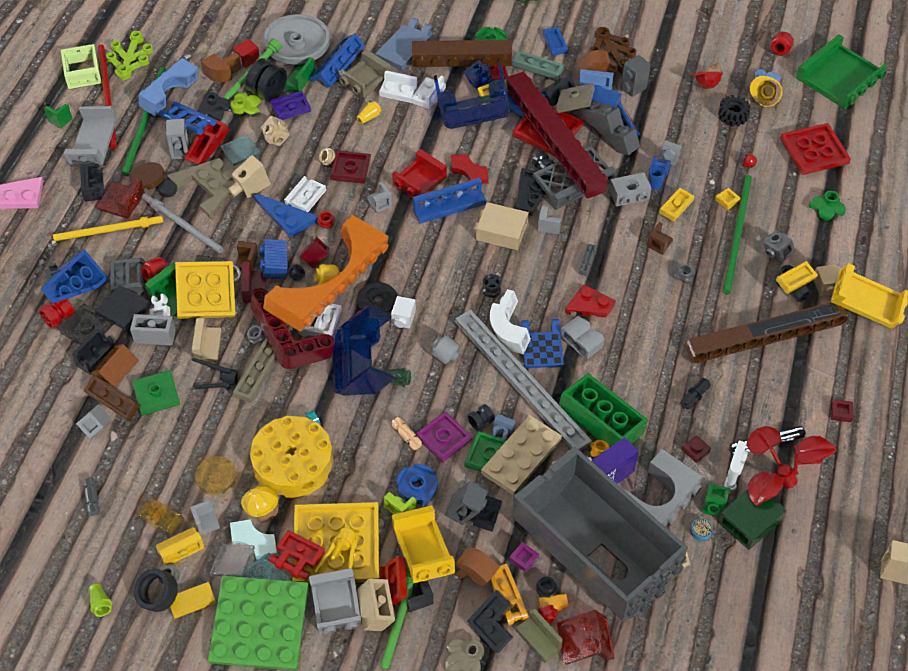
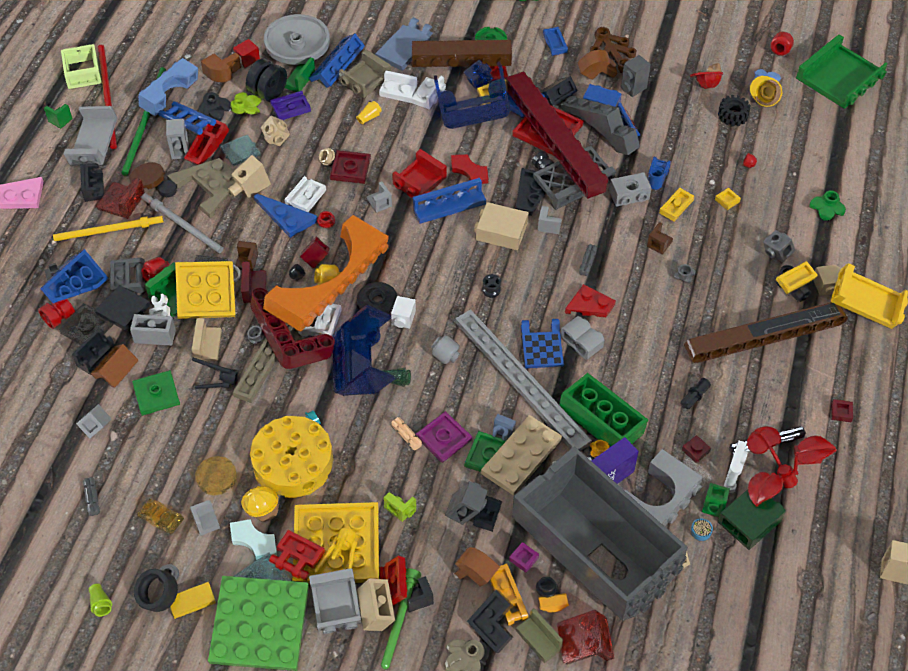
(112, 397): reddish brown tile -> none
(124, 70): lime plant -> none
(180, 546): yellow panel -> none
(232, 560): clear piece -> none
(273, 47): bright green piece -> none
(274, 258): blue brick -> none
(414, 474): blue plate -> none
(422, 544): yellow panel -> none
(482, 416): black wheel -> none
(511, 336): white arch -> none
(538, 65): sand green plate -> none
(548, 613): red plate -> none
(575, 98): dark tan plate -> none
(600, 78): medium blue tile -> none
(671, 152): light grey bracket -> none
(737, 235): green piece -> none
(815, 148): red plate -> none

